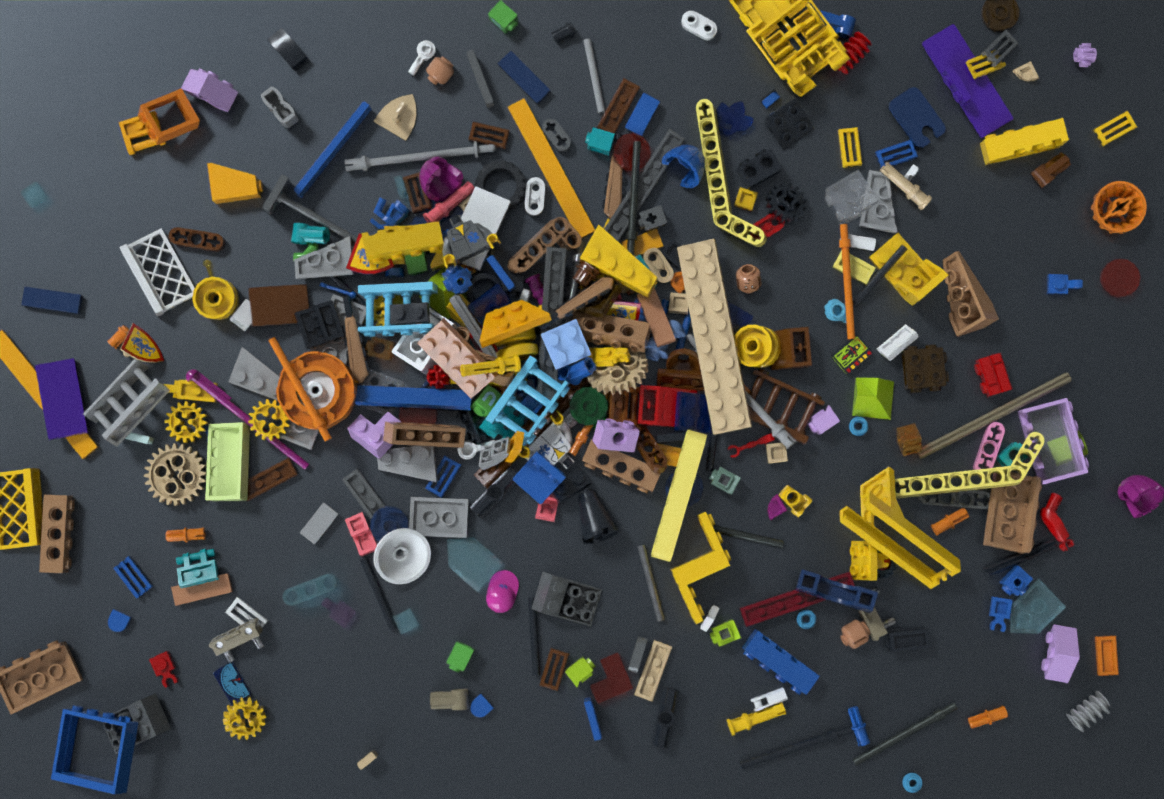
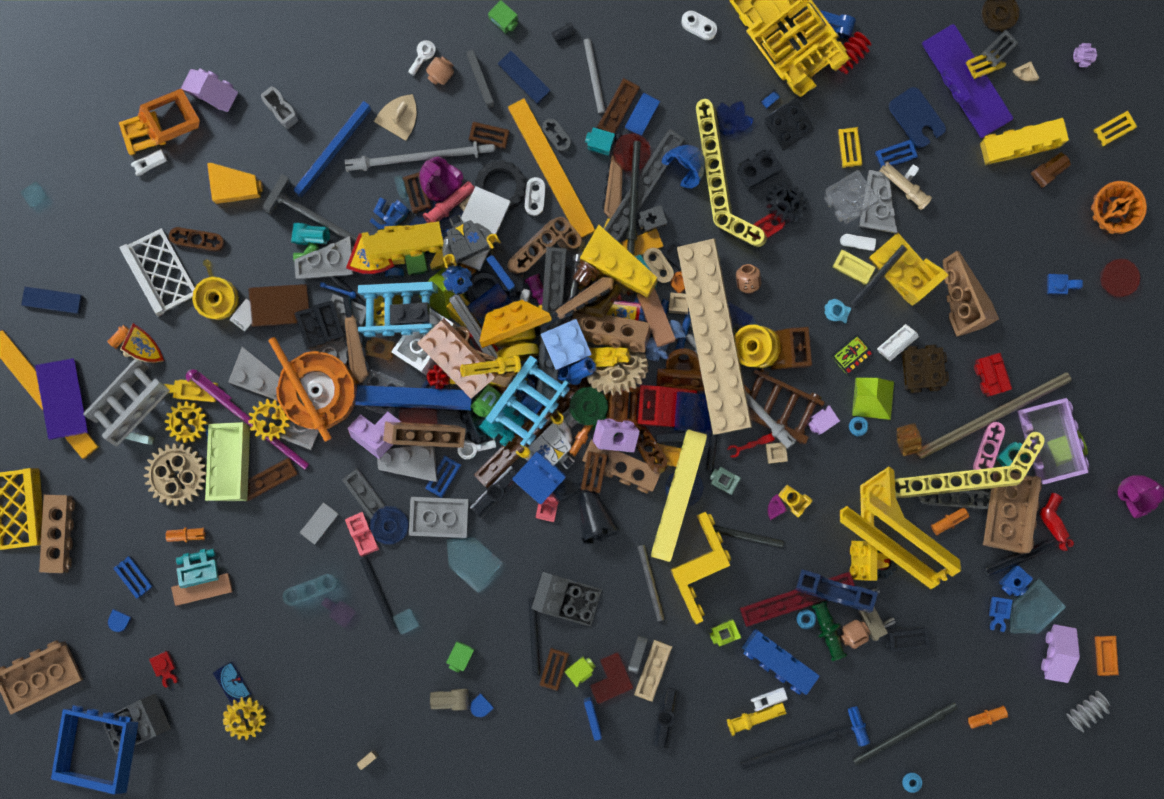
(151, 160): none -> white bar
(247, 616): white tile -> none
(248, 631): dark tan piece -> none
(287, 48): black slope -> none
(406, 565): white dish -> none
(495, 454): light grey slope -> none
(502, 591): dark pink cap -> none
(515, 446): light orange tile -> none
(591, 487): none -> reddish brown tile
(710, 618): white tile -> none
(745, 199): yellow tile -> none
(829, 630): none -> dark green piece
(844, 244): orange bar -> none

